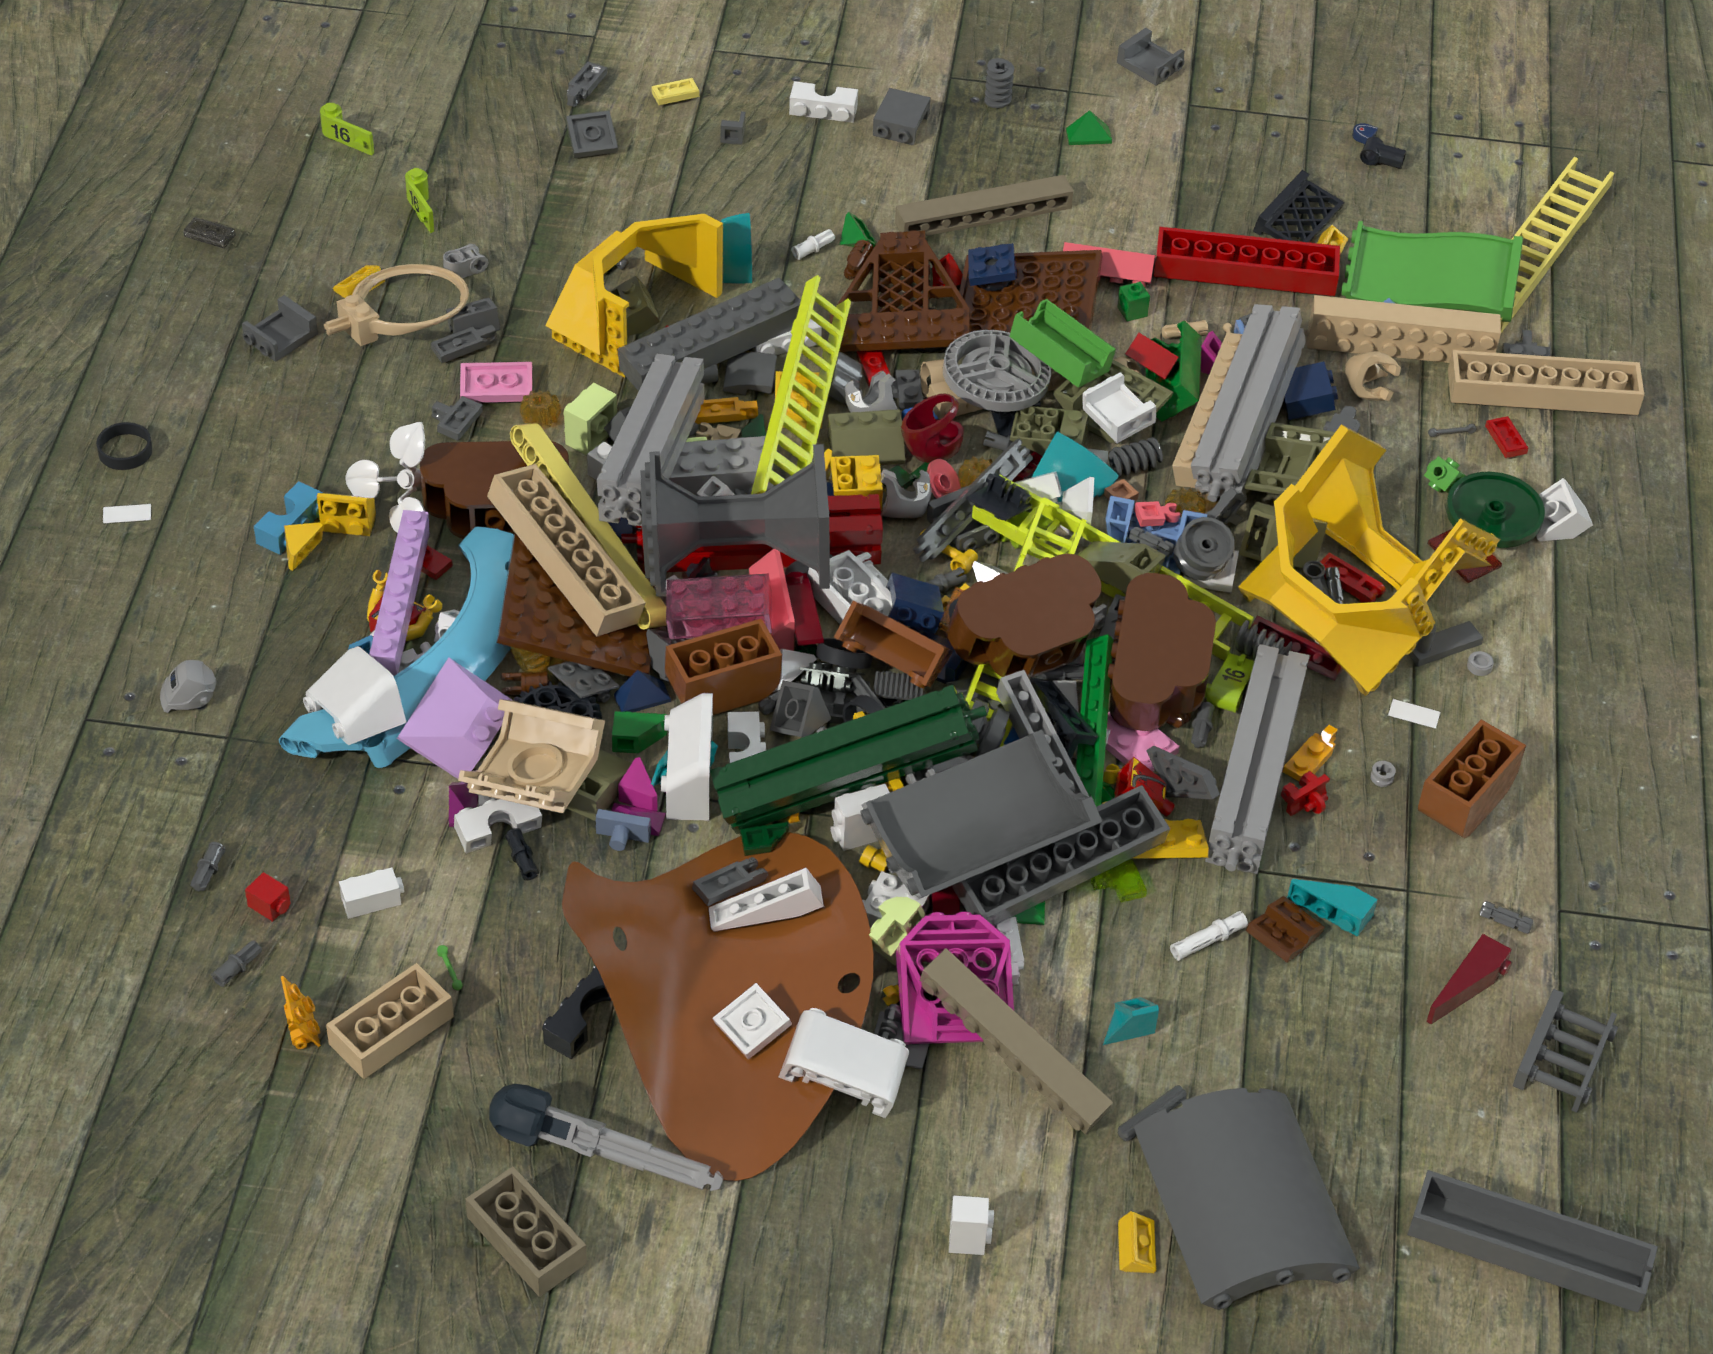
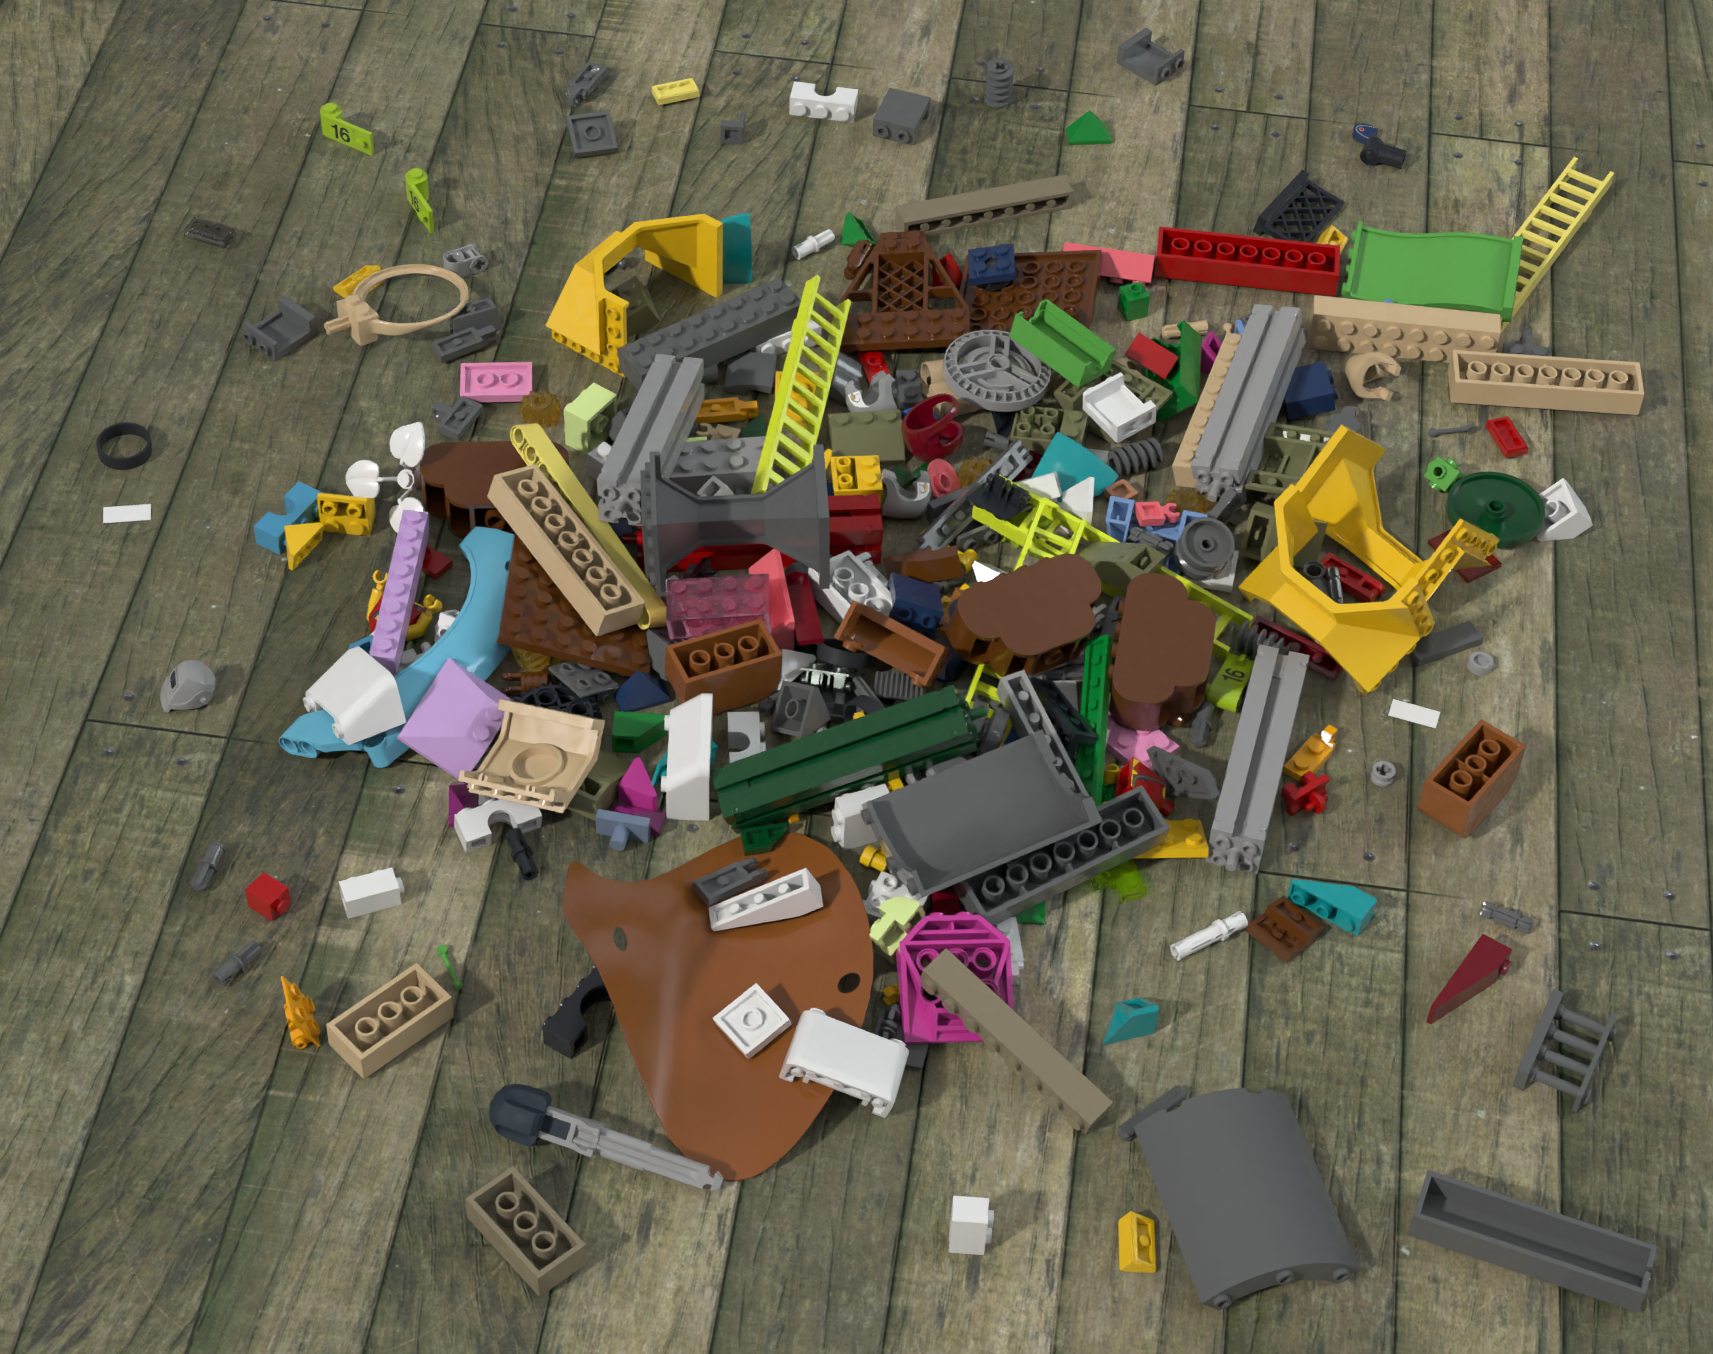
(926, 564): none -> reddish brown slope

